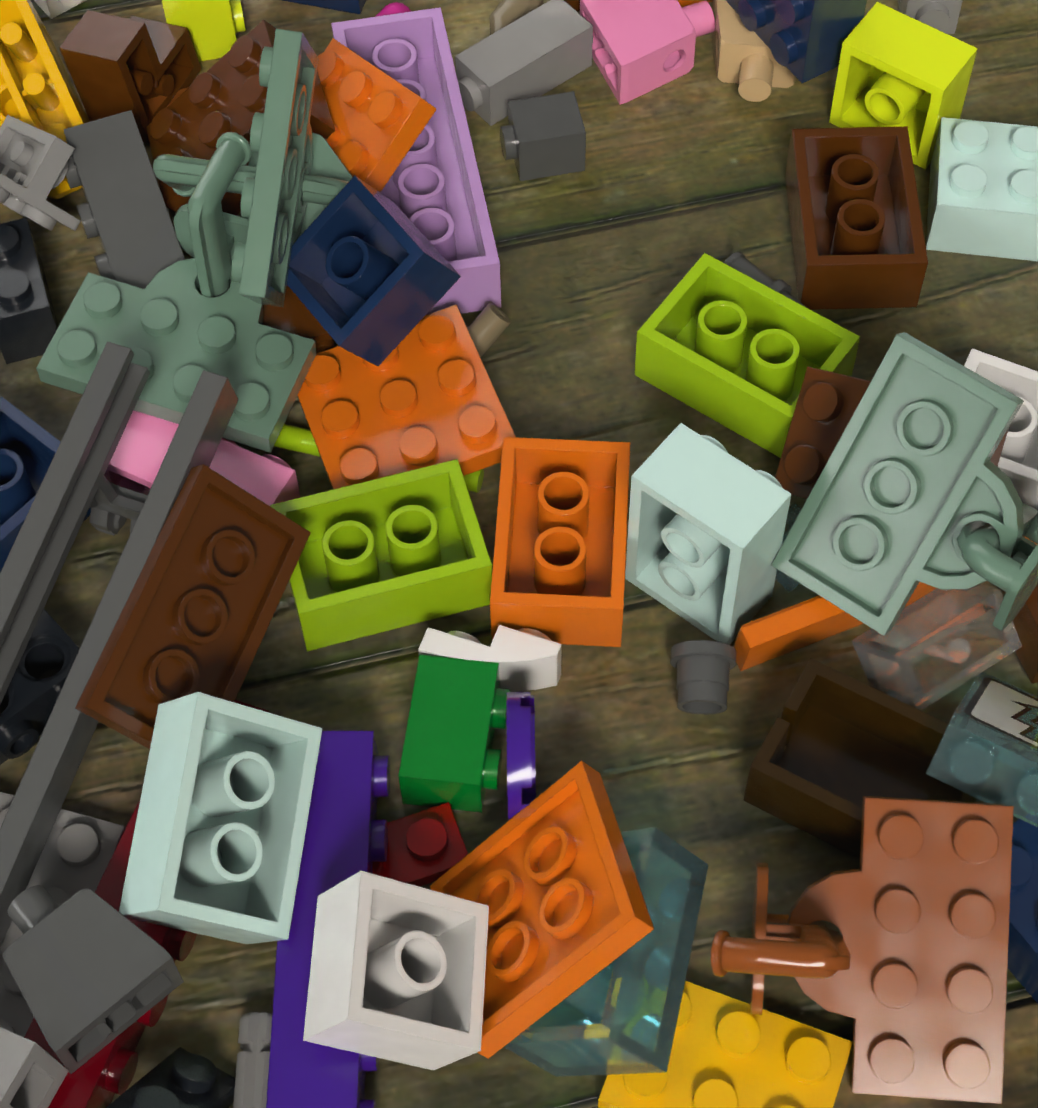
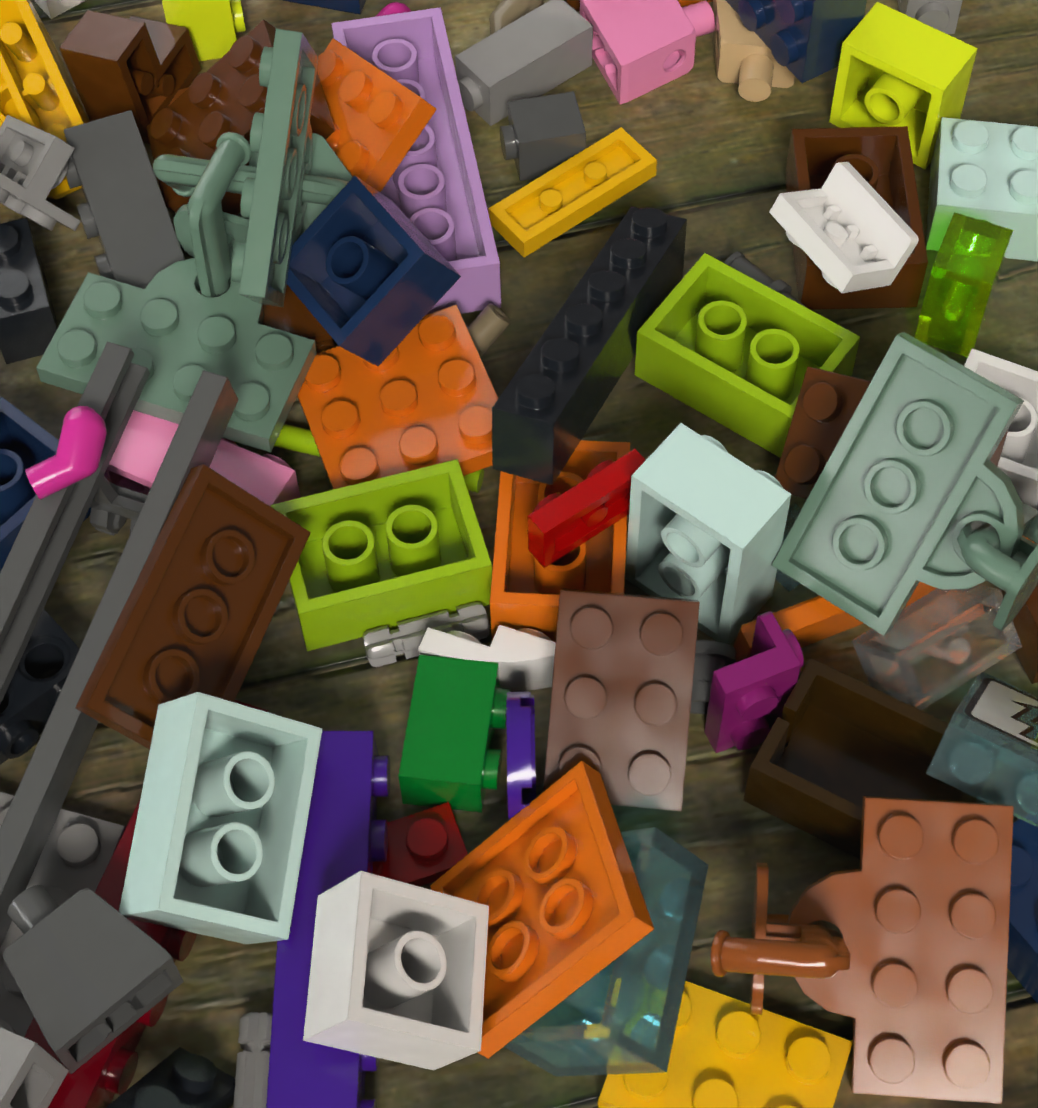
(76, 455): none -> dark pink arm
(384, 645): none -> light grey axle
(572, 192): none -> yellow plate
(582, 512): none -> red plate
(586, 347): none -> black brick
(623, 694): none -> reddish brown brick
(754, 690): none -> magenta bracket
(847, 230): none -> white bracket
(962, 284): none -> clear neon green brick

